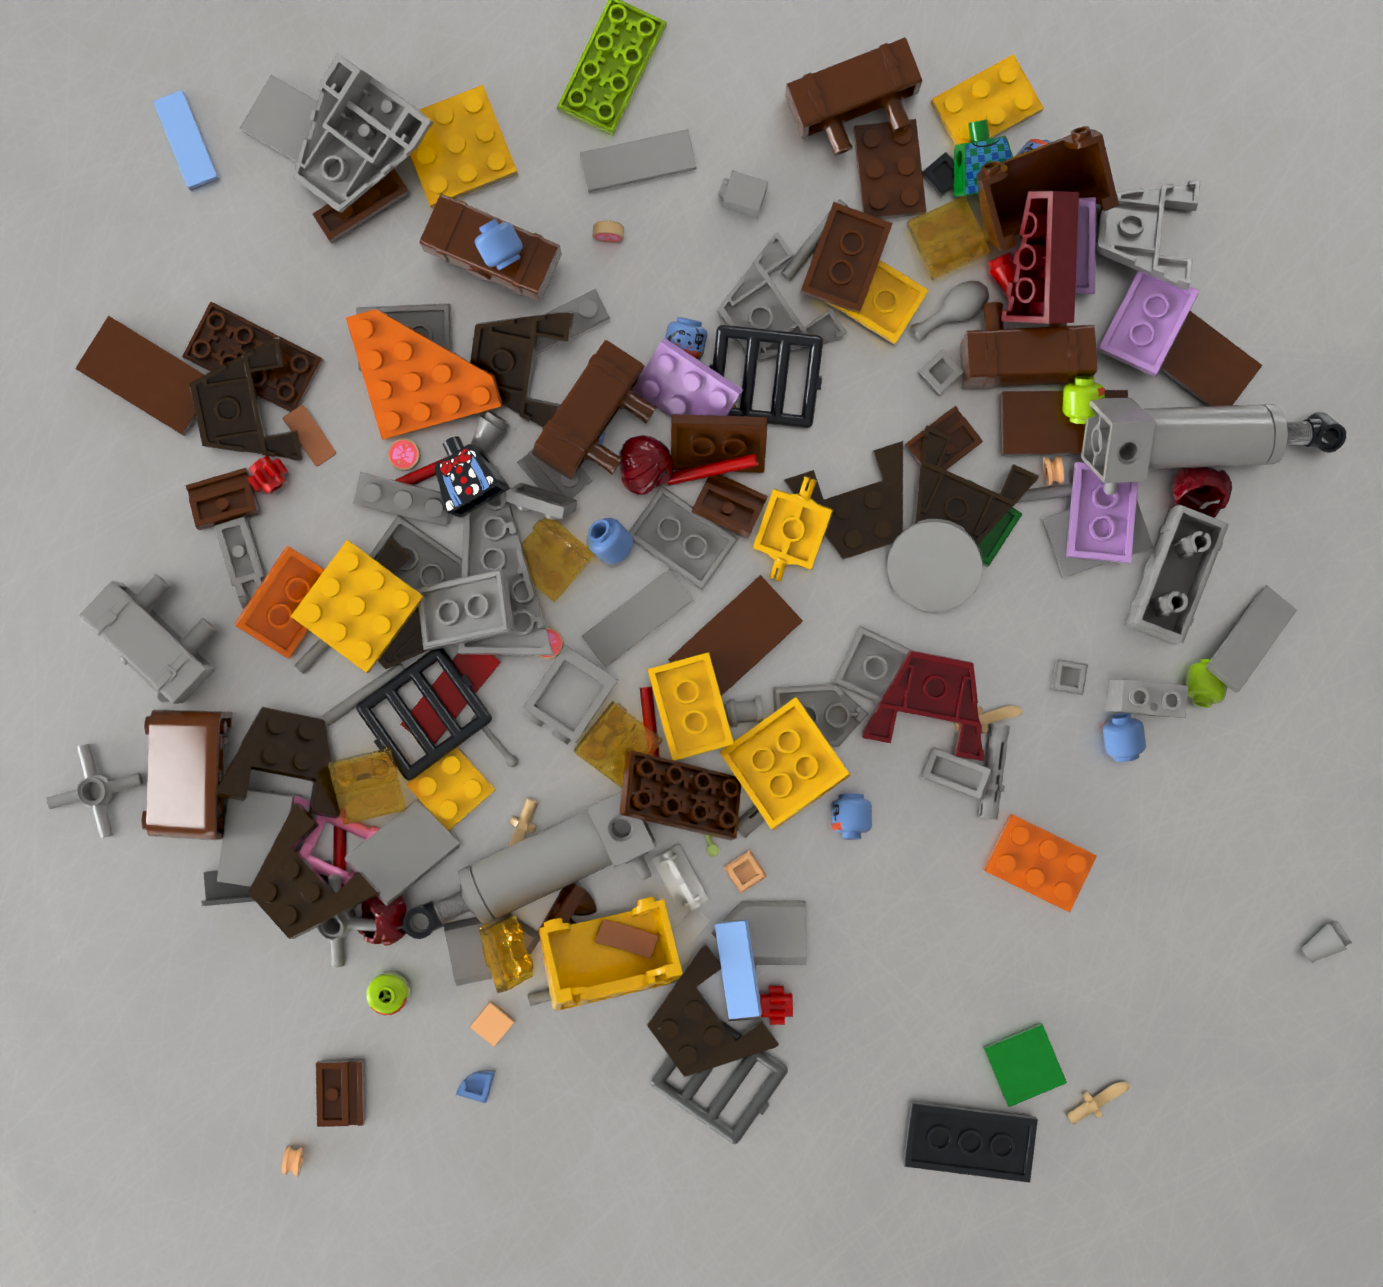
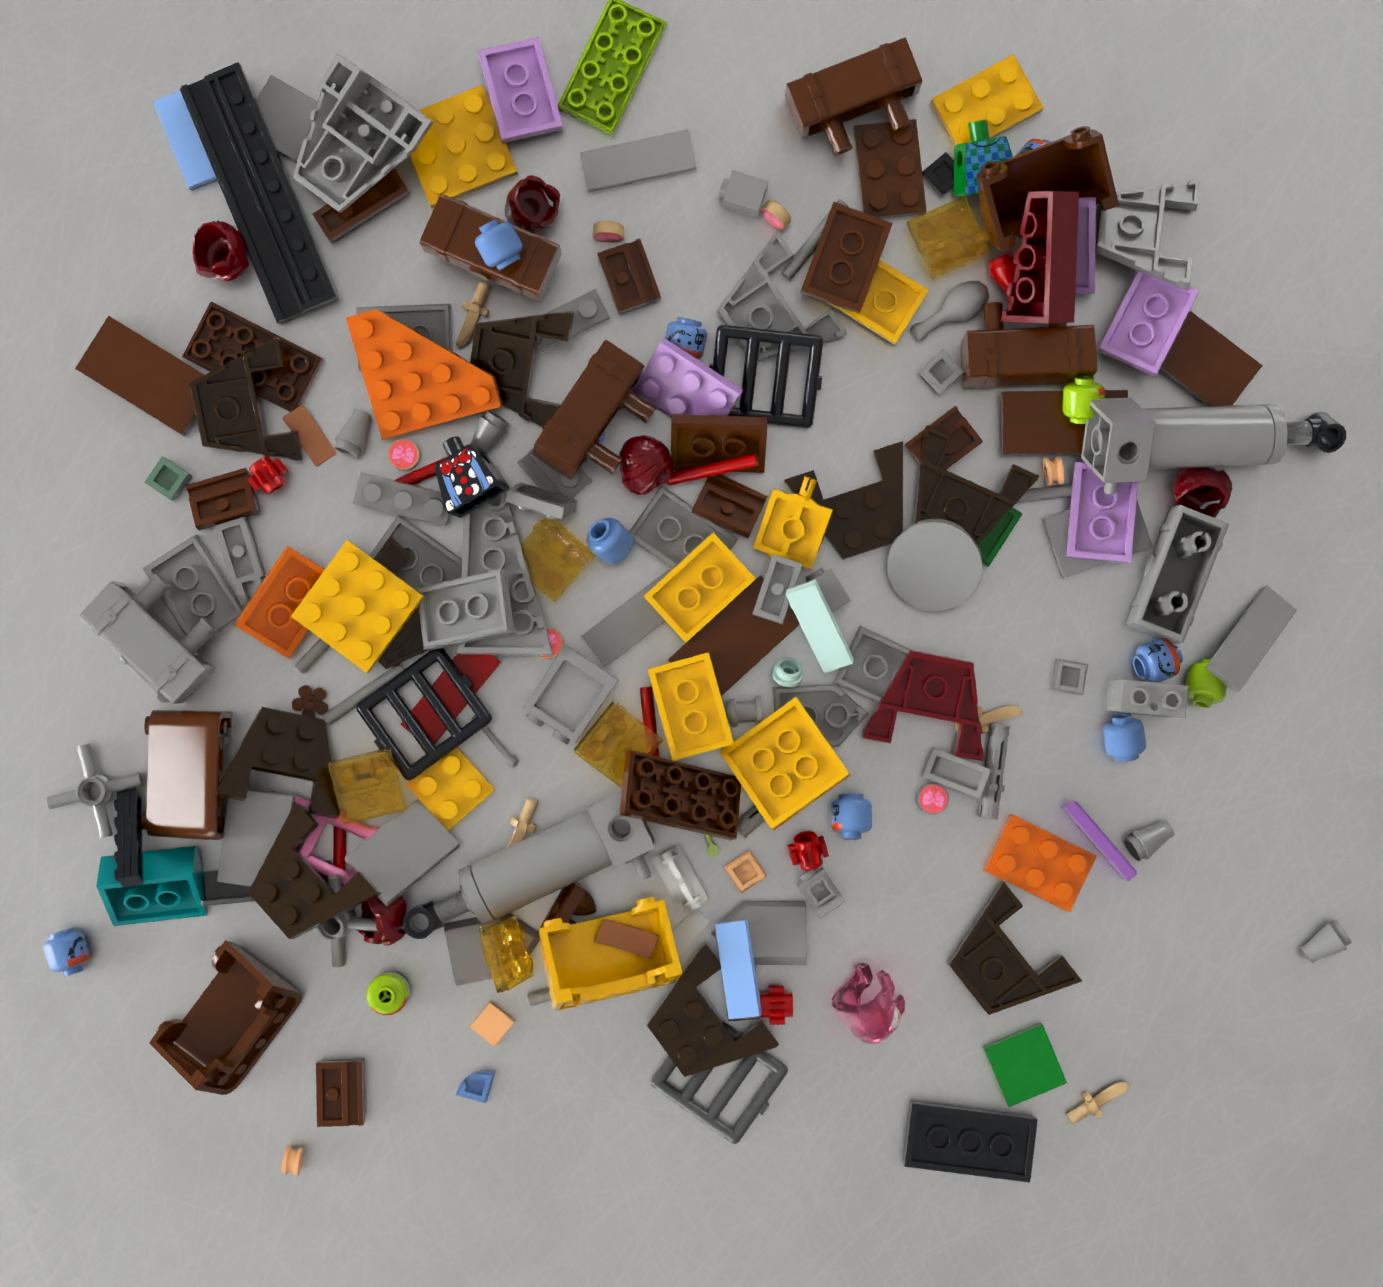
(66, 952): none -> medium blue head
(128, 838): none -> black piece
(167, 478): none -> sand green plate
(169, 889): none -> teal slope
(196, 587): none -> light grey tile
(219, 251): none -> dark red hair
(228, 1023): none -> reddish brown windscreen
(258, 192): none -> black plate
(310, 701): none -> reddish brown plant
(353, 434): none -> light grey cone
(474, 309): none -> tan piece
(520, 90): none -> lavender plate
(529, 207): none -> dark red hair
(629, 276): none -> reddish brown plate
(699, 587): none -> yellow plate
(772, 598): none -> light grey plate
(775, 214): none -> tan tile
(787, 672): none -> light aqua plate
(808, 850): none -> red gear
(819, 626): none -> light aqua tile
(820, 891): none -> light grey window
(831, 588): none -> light grey brick
(873, 1020): none -> clear pink piece
(932, 798): none -> tile
(996, 969): none -> dark brown wing
(1099, 840): none -> medium lavender tile
(1148, 840): none -> light grey cone
(1157, 660): none -> medium blue head

